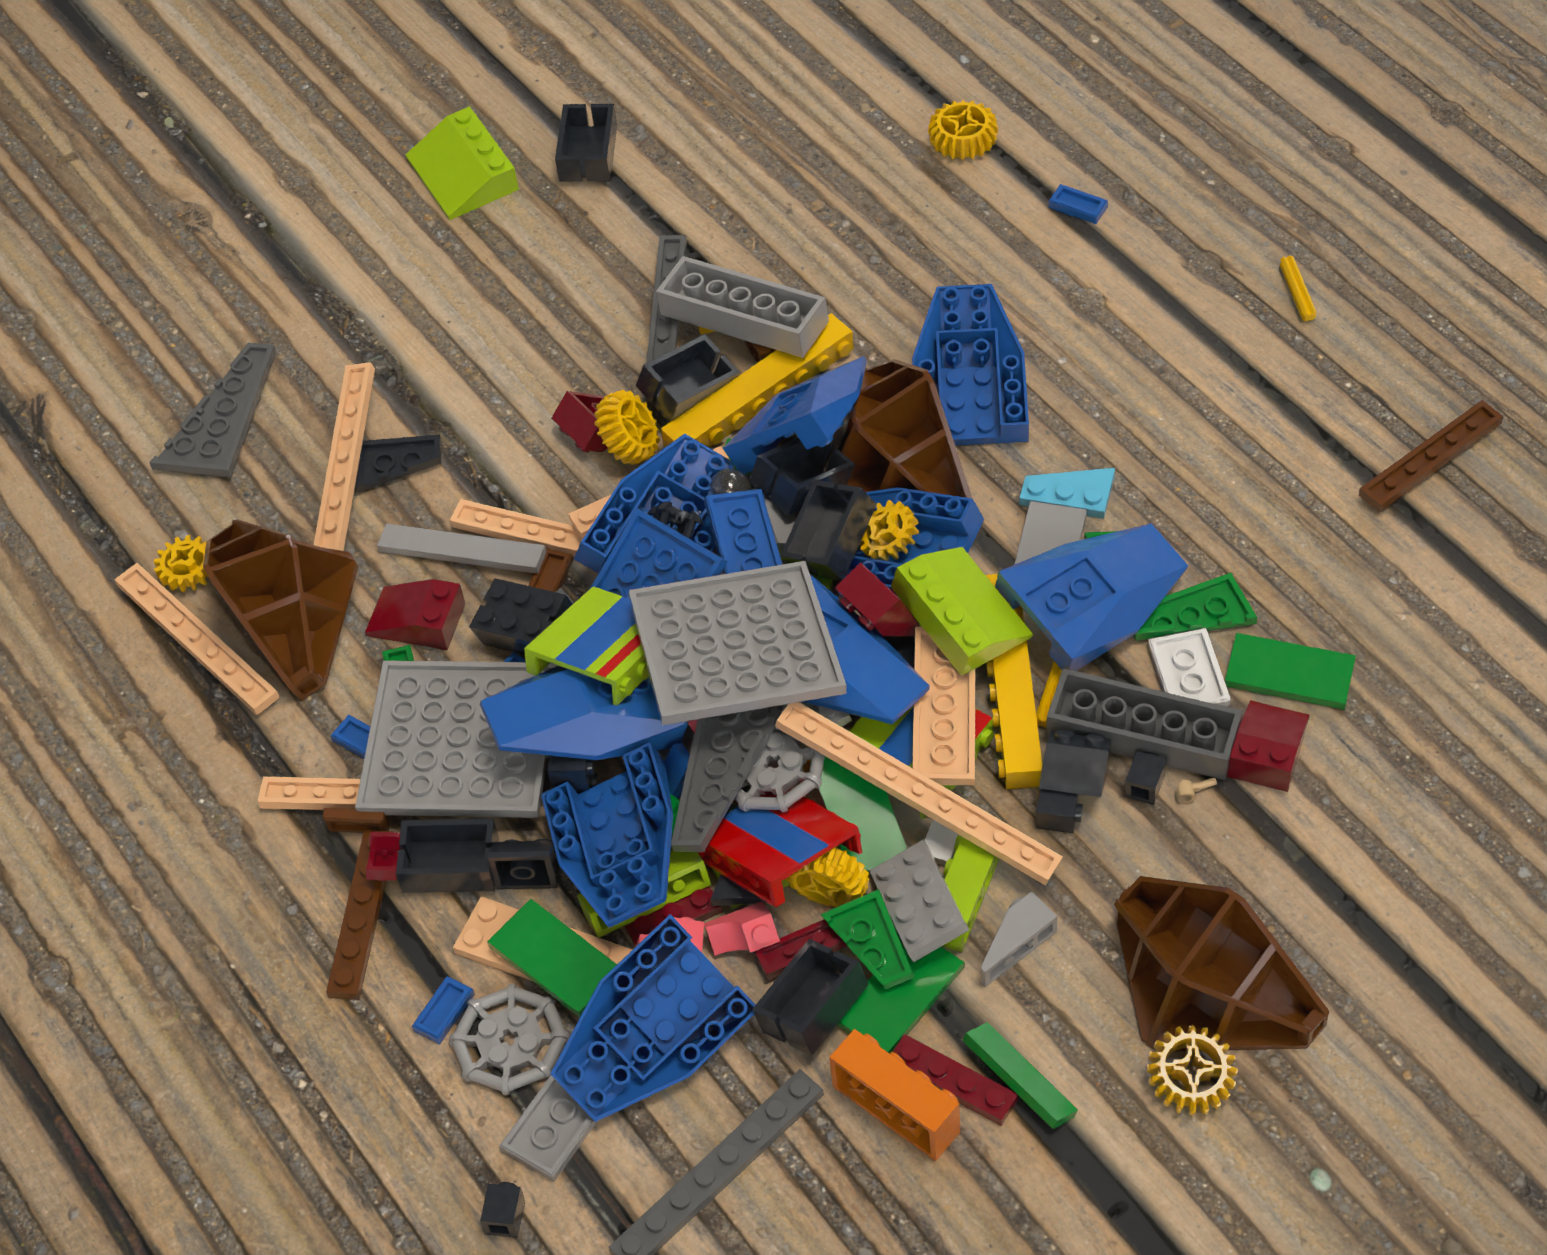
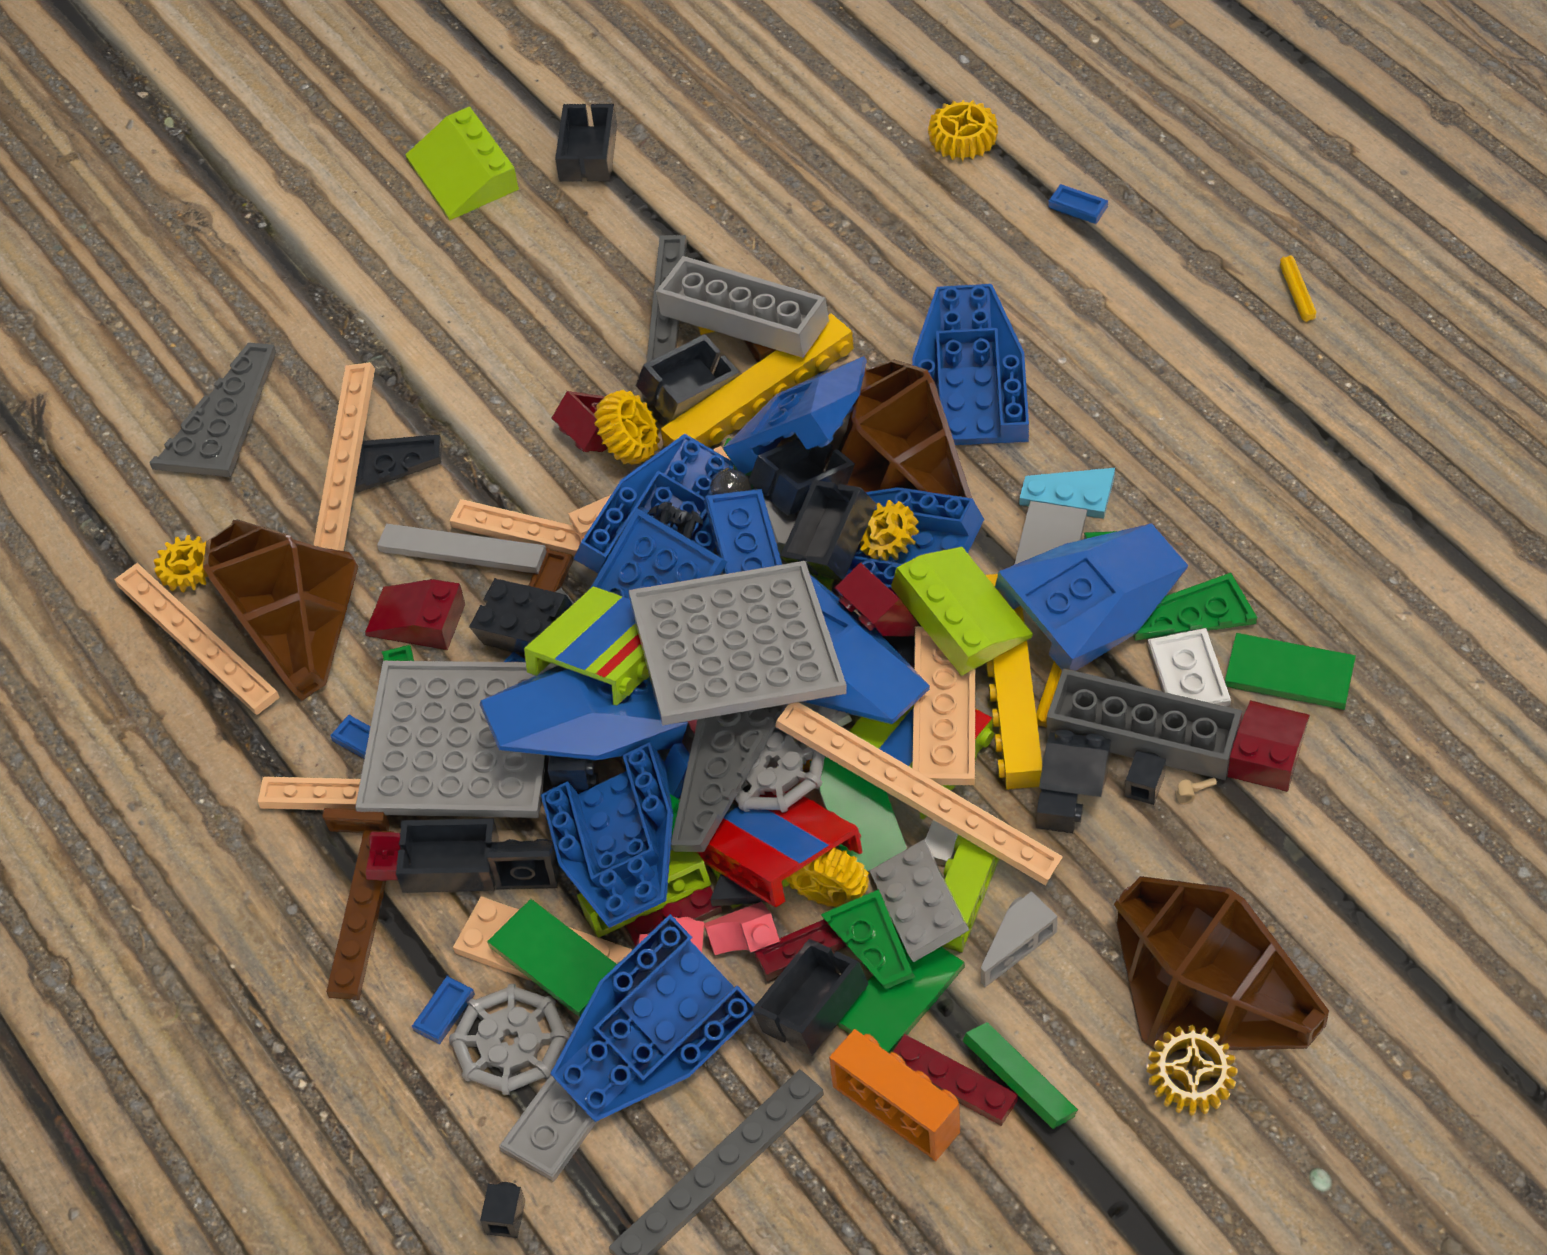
(1430, 456): reddish brown plate -> none

